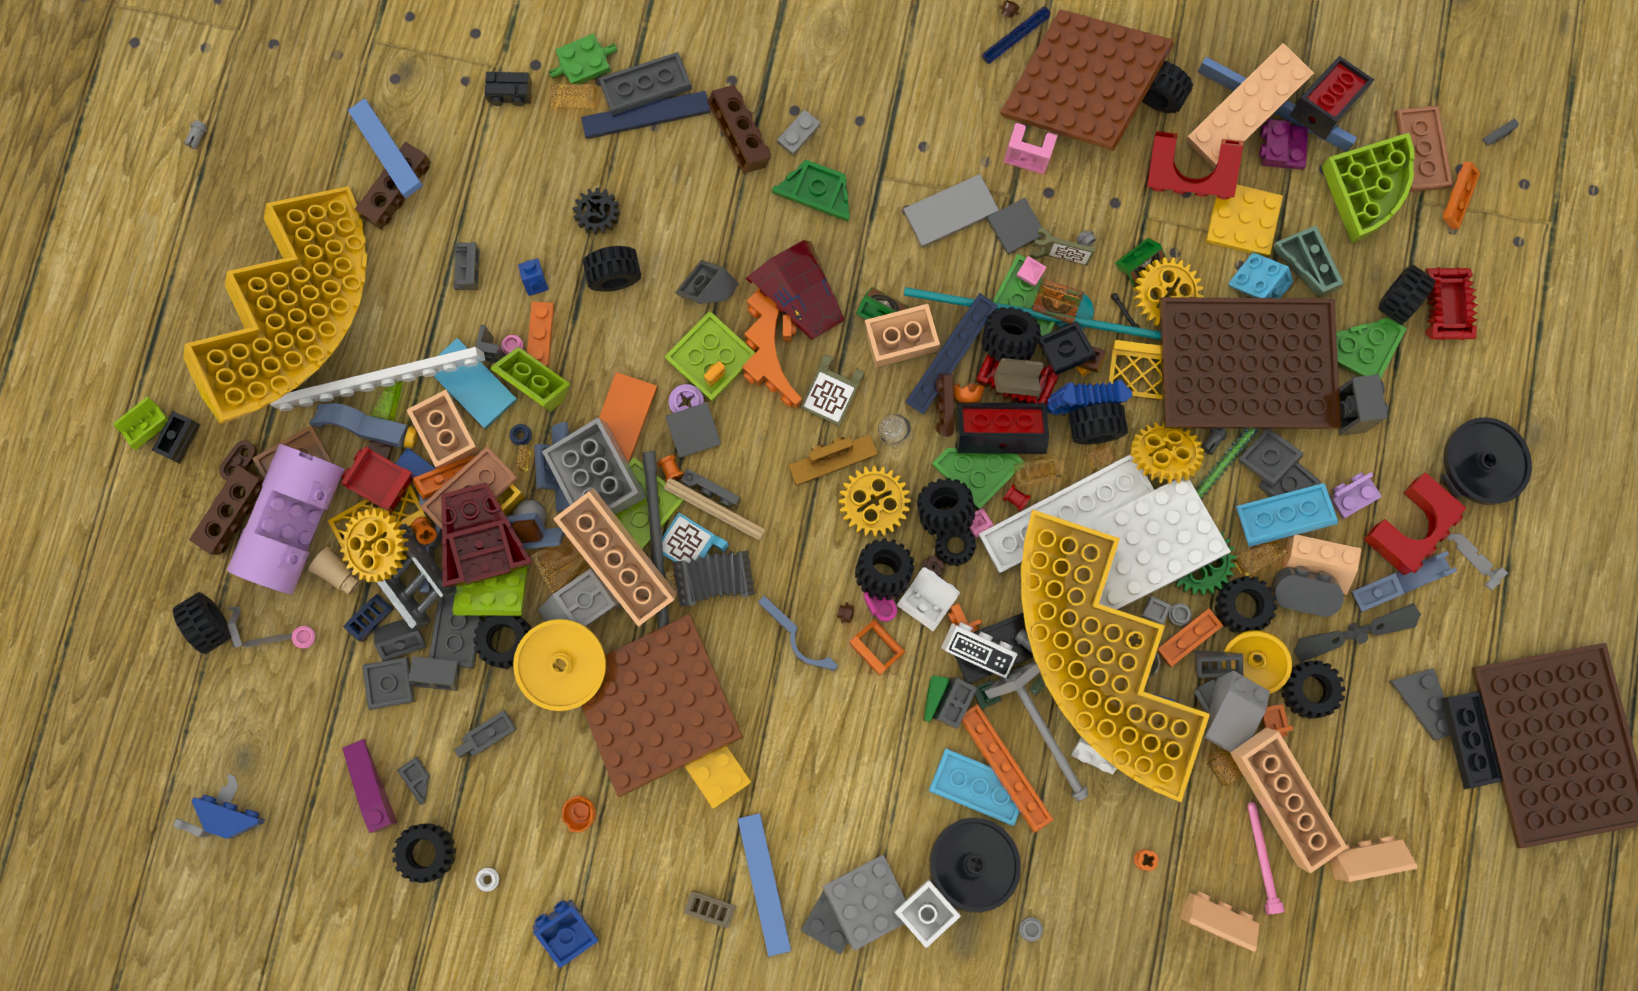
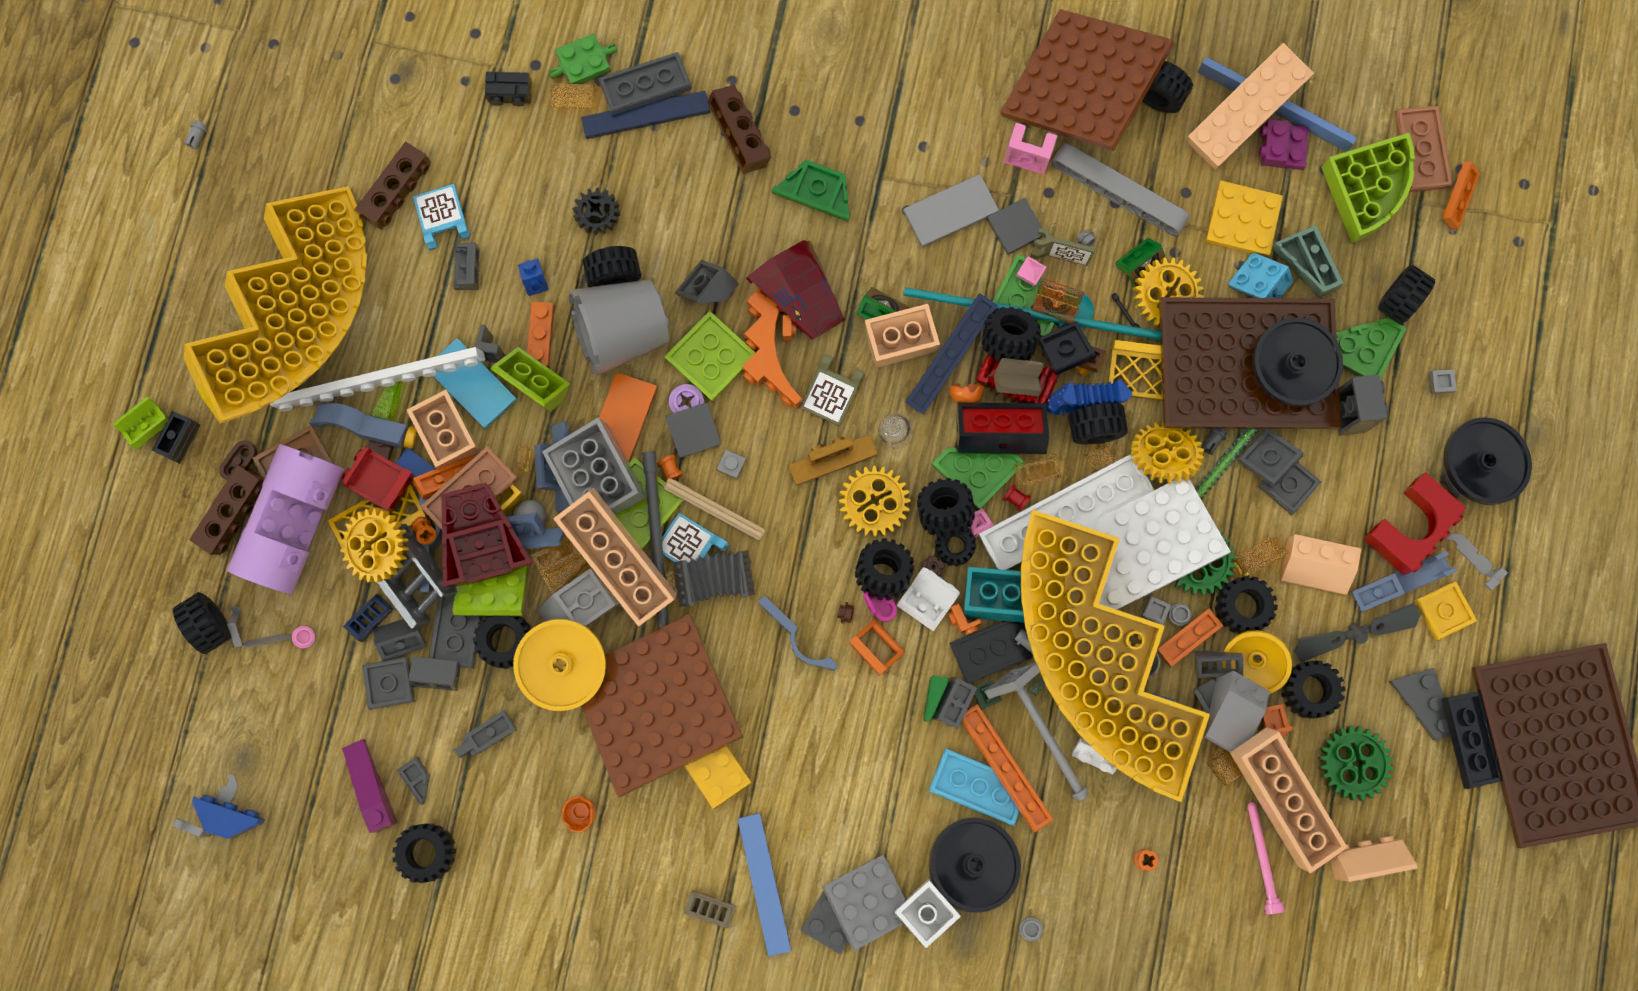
(334, 571): tan plant -> none
(385, 148): medium blue tile -> none
(439, 212): none -> flag
(480, 879): white plate -> none
(510, 343): bright pink plate -> none
(516, 430): dark blue plate -> none
(527, 531): reddish brown tile -> none
(564, 932): blue plate -> none
(618, 322): none -> light grey cone
(708, 487): dark grey hinge -> none
(714, 373): light orange tile -> none
(731, 464): none -> light grey plate
(798, 132): light grey plate -> none
(944, 406): reddish brown plate -> none
(979, 649): brick -> none
(993, 595): none -> teal brick
(1009, 8): reddish brown plate -> none
(1016, 35): clear blue axle -> none
(1120, 189): none -> light grey beam
(1219, 182): red arch -> none
(1221, 920): light nougat slope -> none
(1287, 514): medium azure tile -> none
(1297, 362): none -> black dish
(1308, 591): dark grey brick -> none
(1331, 97): brick -> none
(1355, 495): lavender bracket -> none
(1375, 760): none -> green gear
(1442, 381): none -> light grey plate
(1445, 610): none -> yellow tile
(1451, 304): red piece -> none
(1501, 133): dark grey tile -> none

